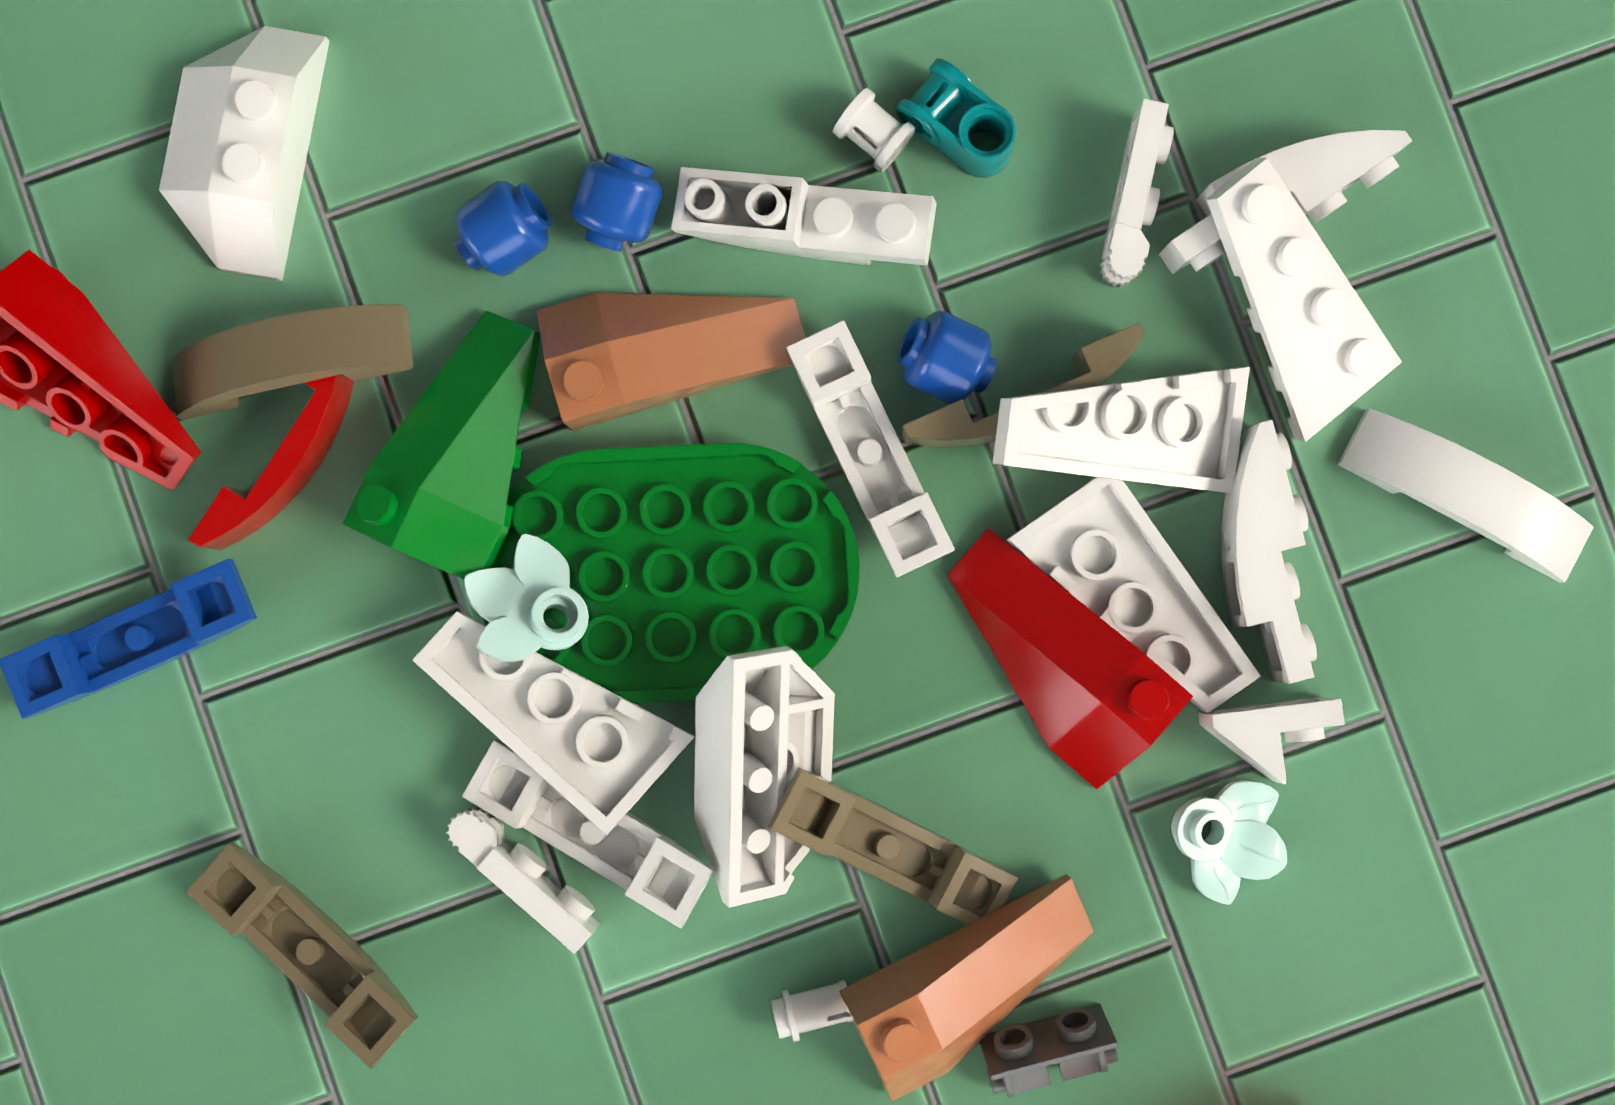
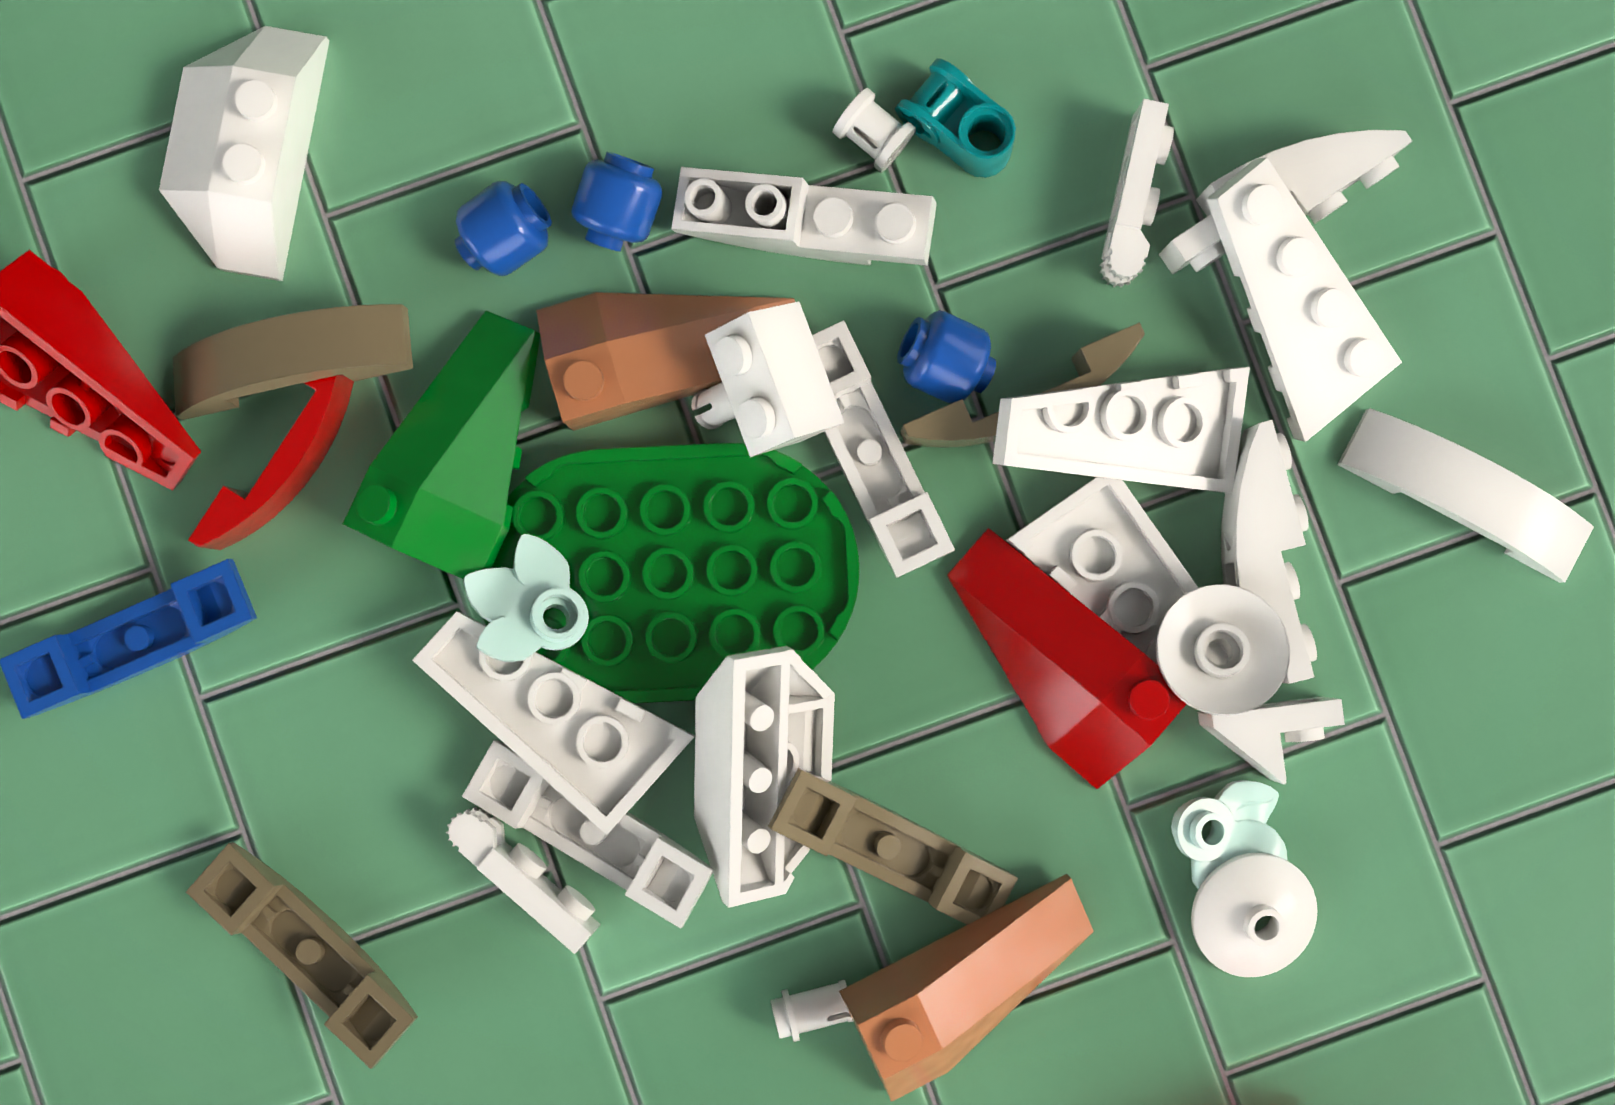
(768, 380): none -> white brick
(1075, 1040): dark grey hinge -> none
(1241, 894): none -> white dish
(1249, 632): none -> white dish

